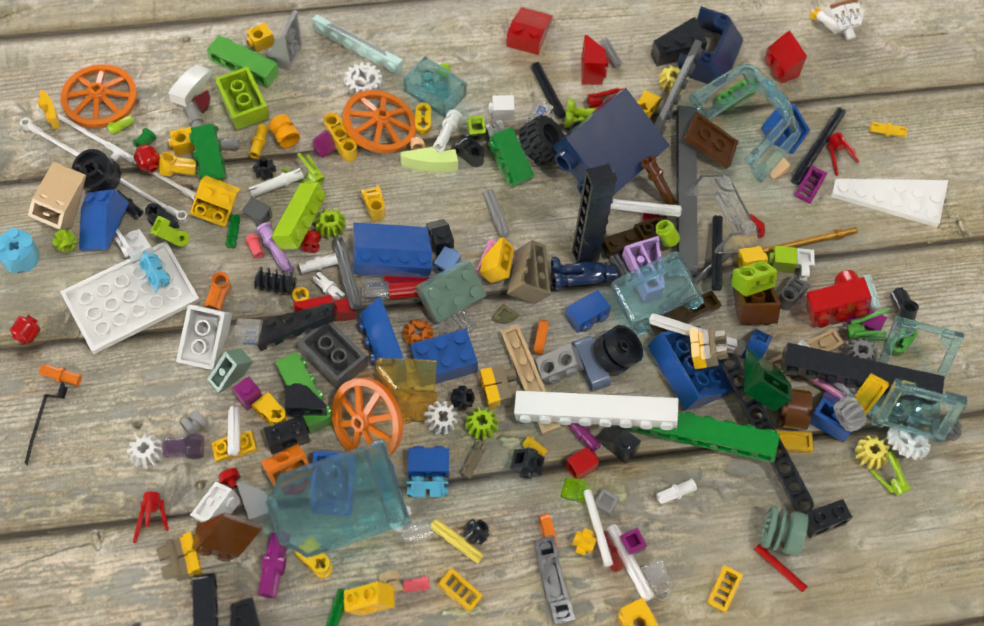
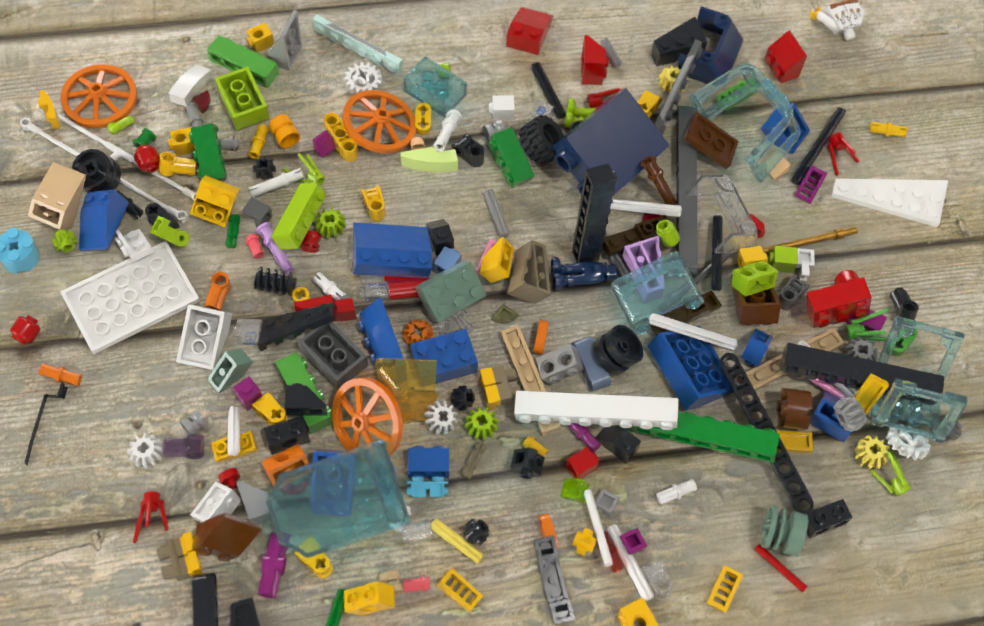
(150, 264): medium azure hinge -> none
(318, 263): white pin -> none
(347, 274): dark grey axle -> none
(475, 124): lime leg -> none
(588, 311): blue brick -> none
(705, 349): dark tan hips -> none
(765, 382): dark green slope -> none
(875, 303): light aqua axle -> none

